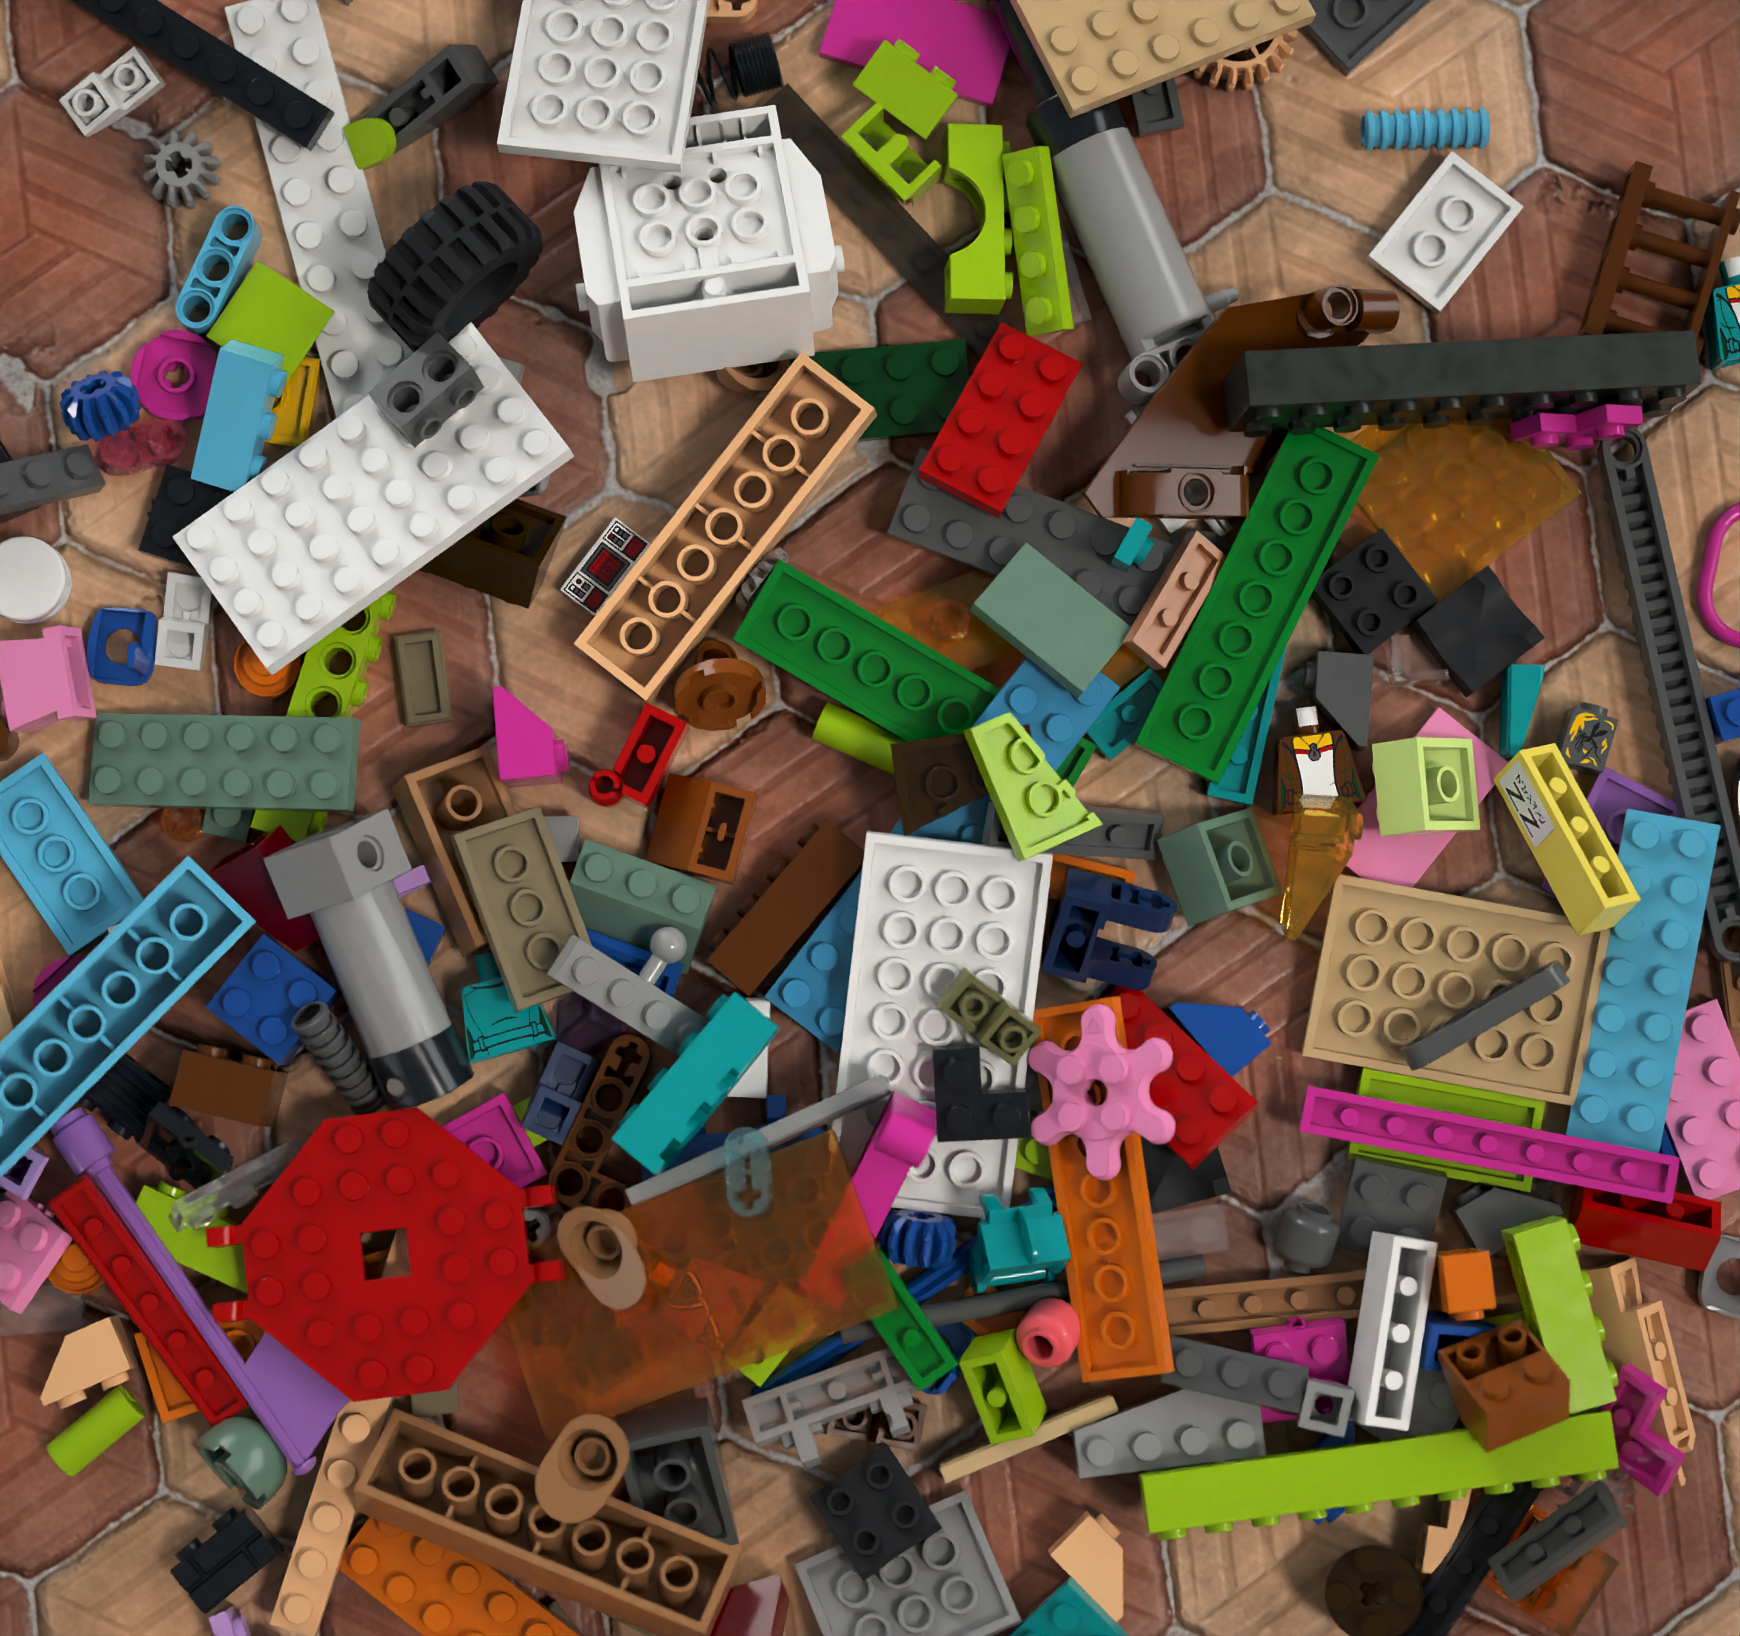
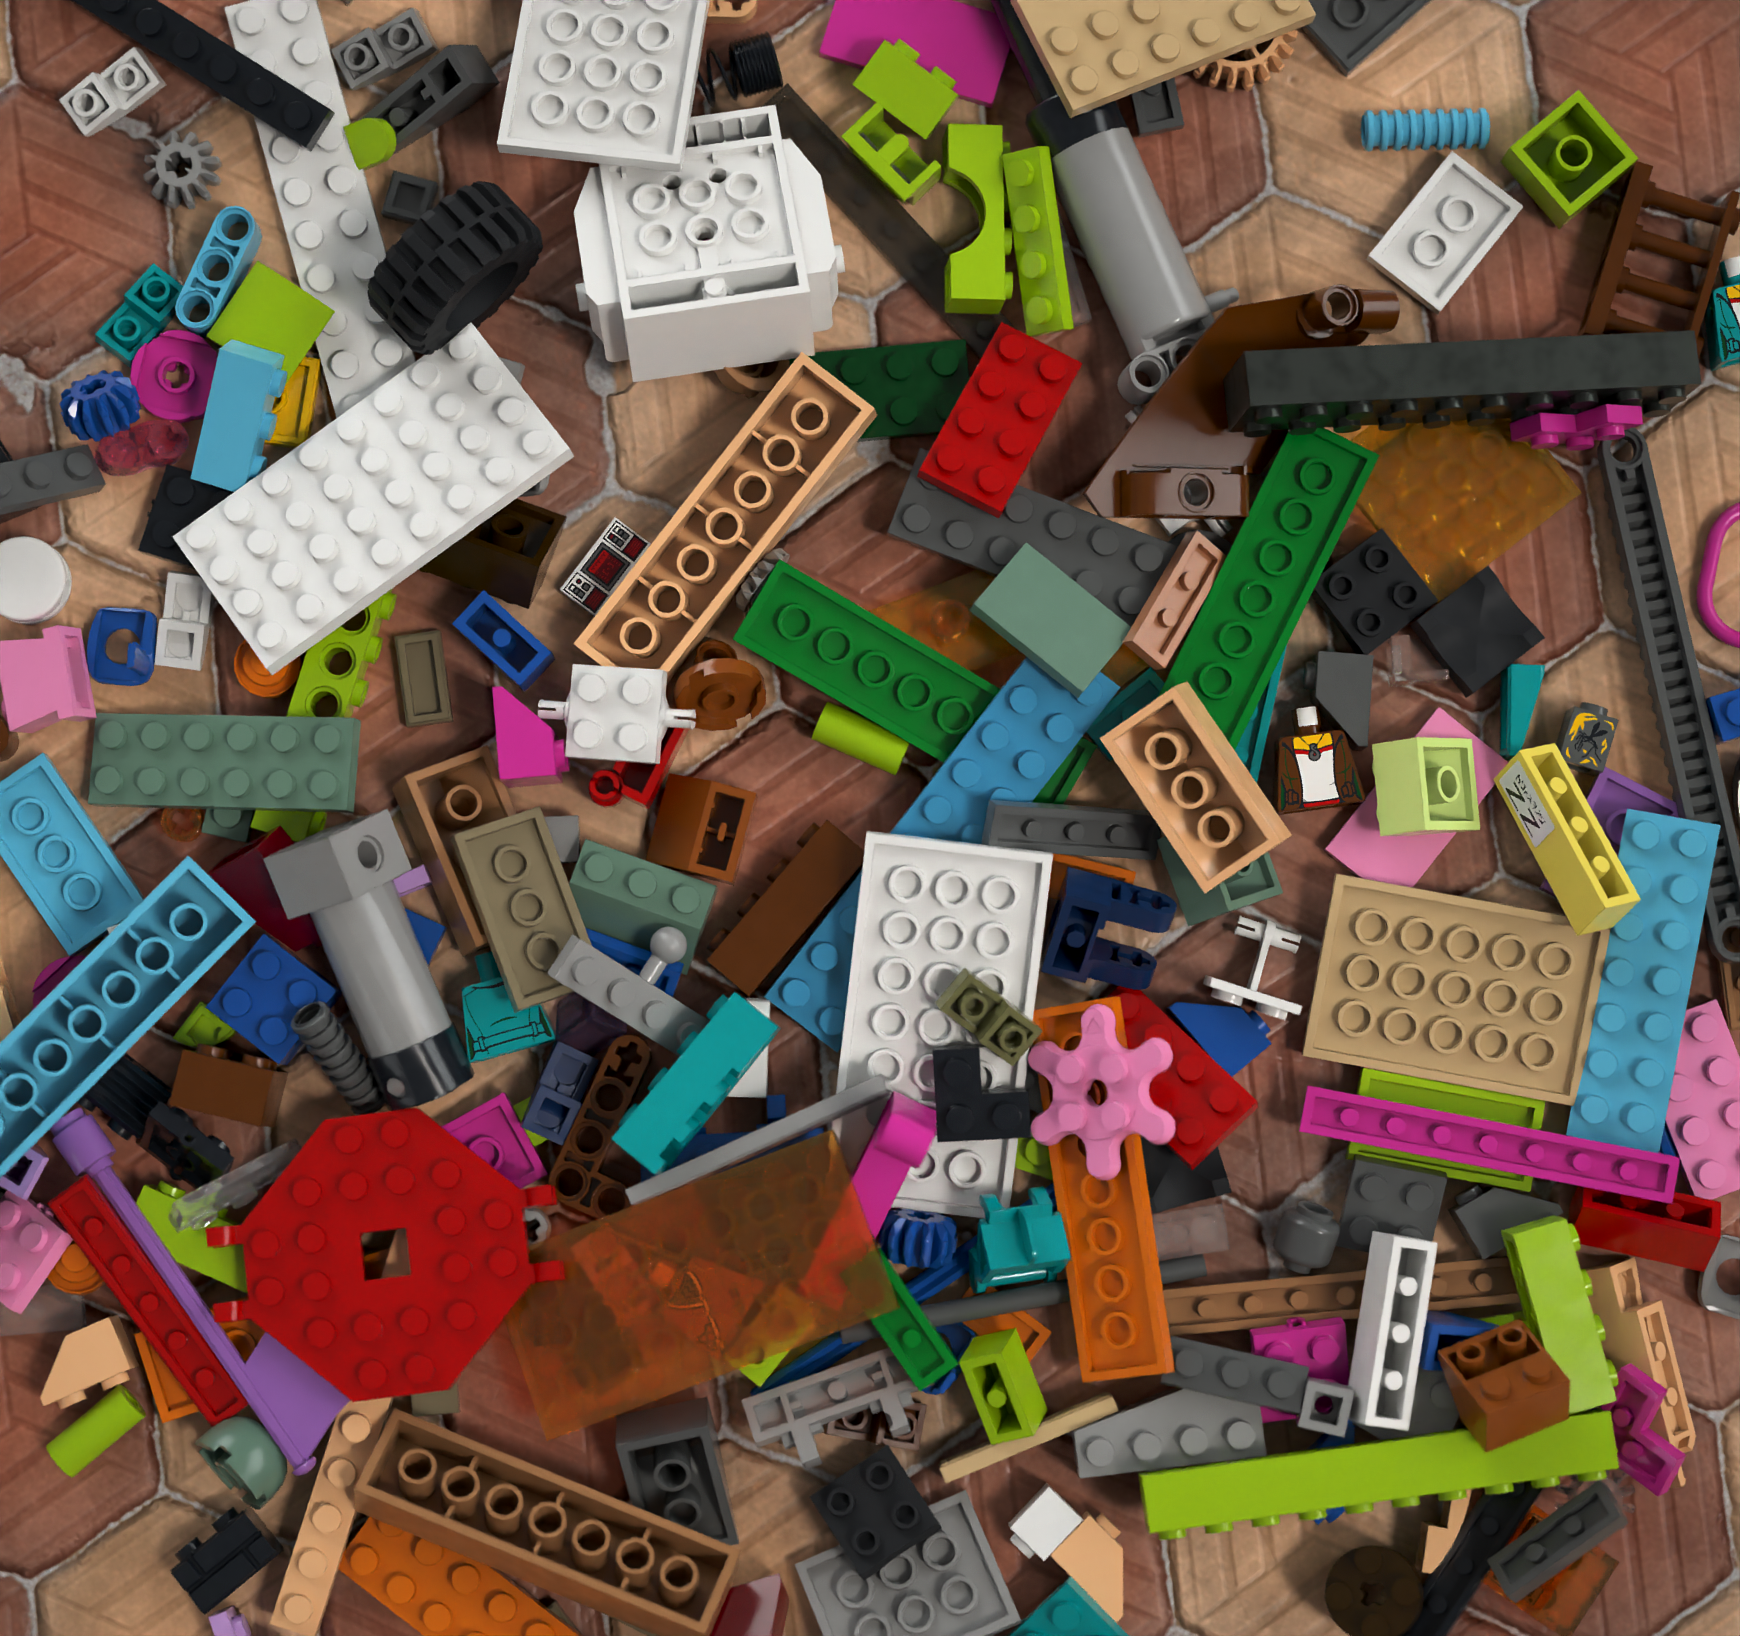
(143, 315): none -> teal slope
(203, 1028): none -> lime tile
(384, 51): none -> light grey slope
(408, 197): none -> dark grey tile
(419, 383): dark grey brick -> none
(504, 641): none -> blue brick
(582, 1468): medium nougat piece -> none
(604, 1253): medium nougat piece -> none
(616, 714): none -> white plate
(736, 1172): clear light blue beam -> none
(935, 778): dark brown wing -> none
(1026, 792): lime wing -> none
(1043, 1523): none -> white brick
(1048, 1332): coral head -> none
(1134, 546): teal plate -> none
(1195, 786): none -> light nougat slope
(1267, 935): none -> white plate
(1317, 853): clear yellow slope -> none
(1463, 1283): orange brick -> none
(1484, 1015): dark grey beam -> none
(1568, 159): none -> lime brick

